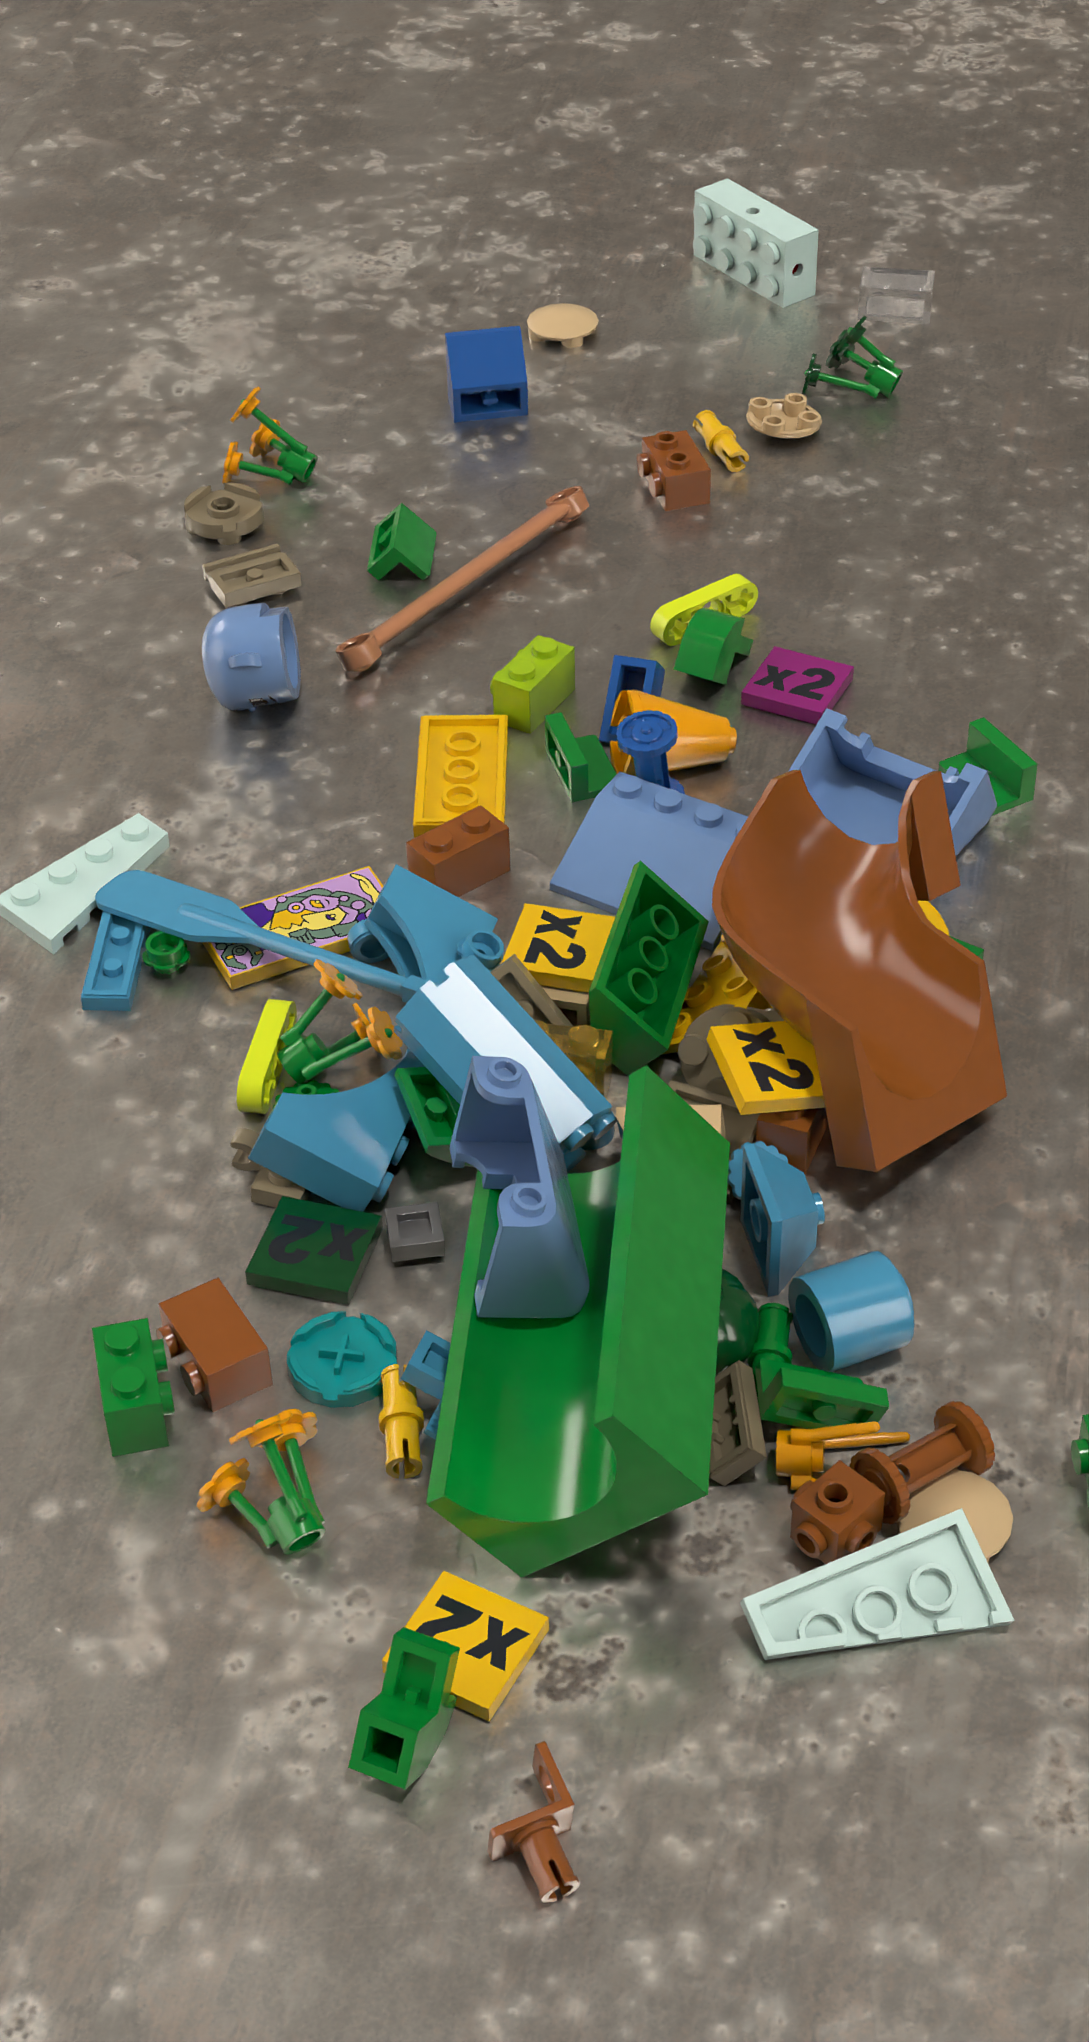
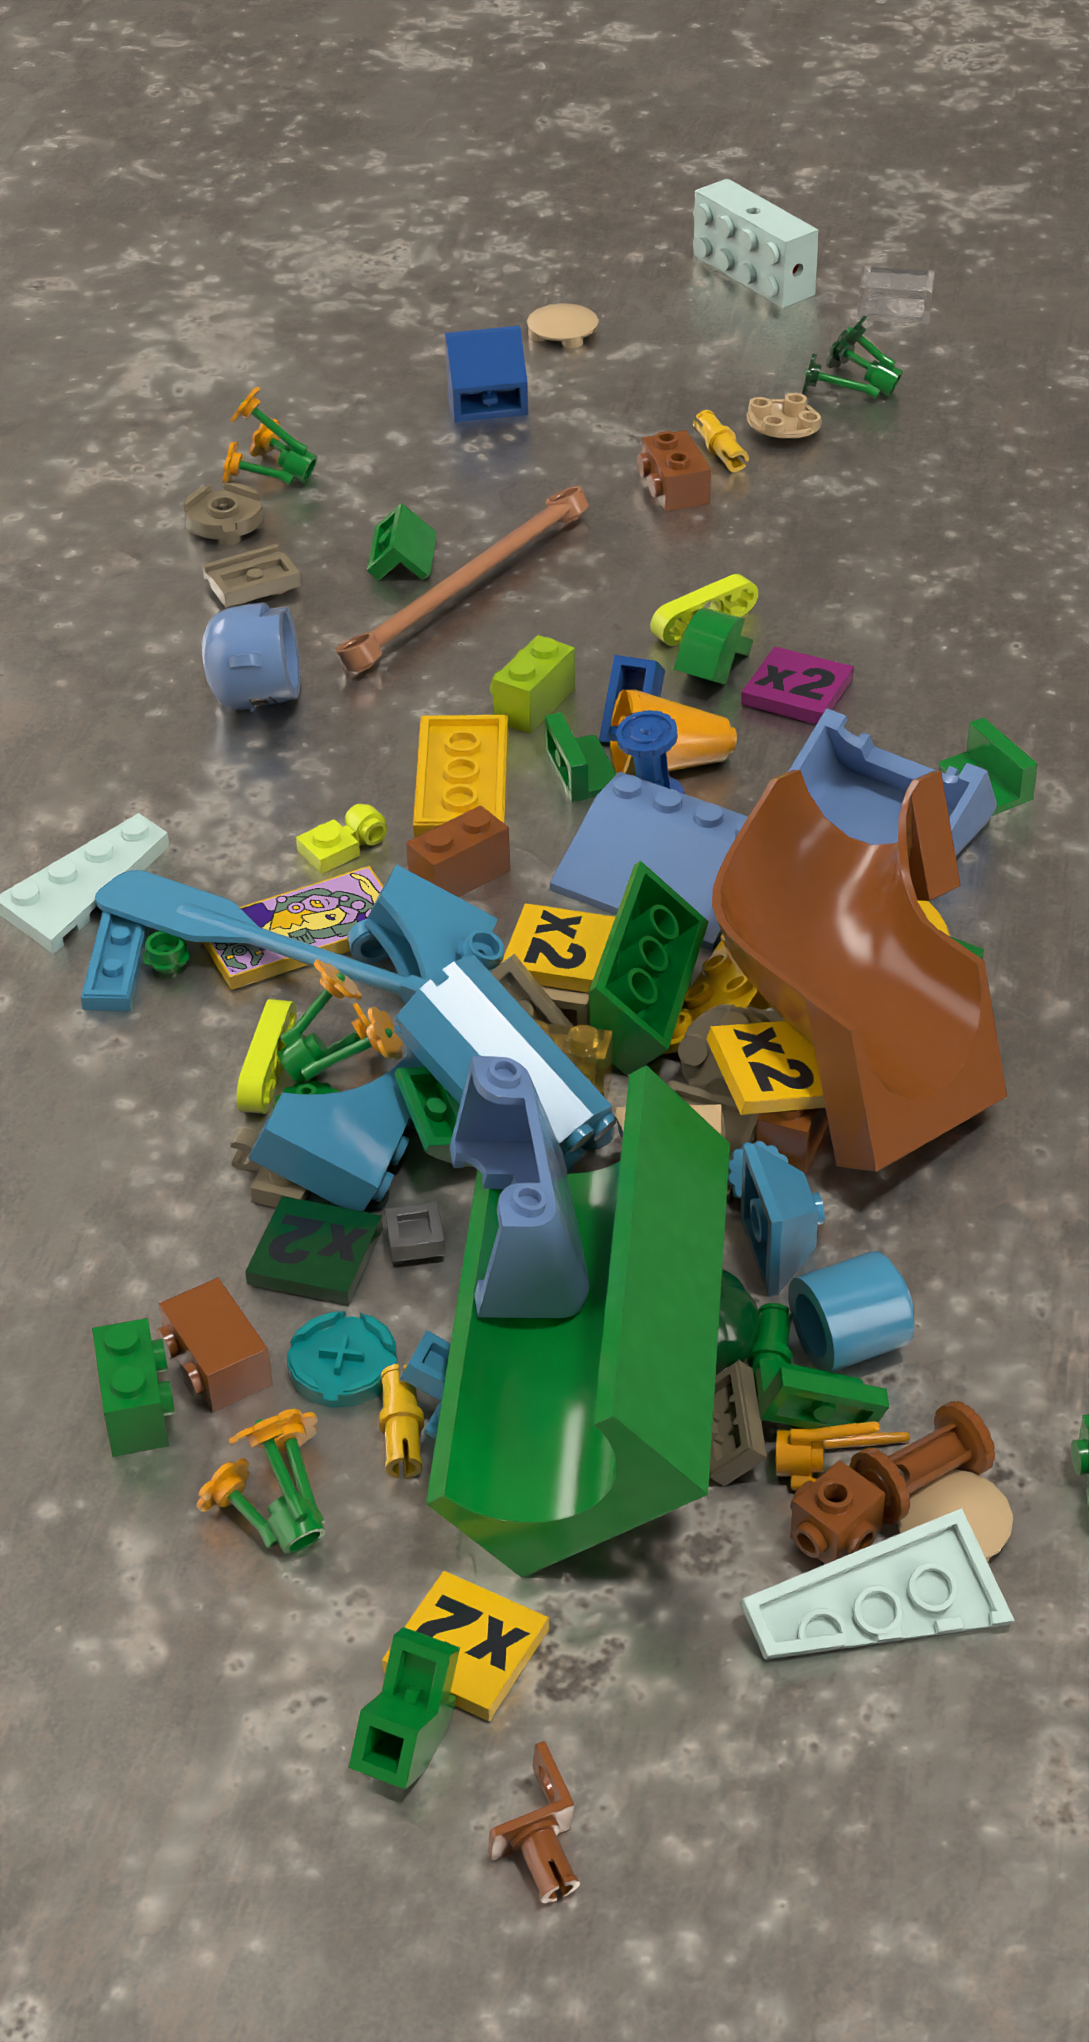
(335, 845): none -> neon yellow plate

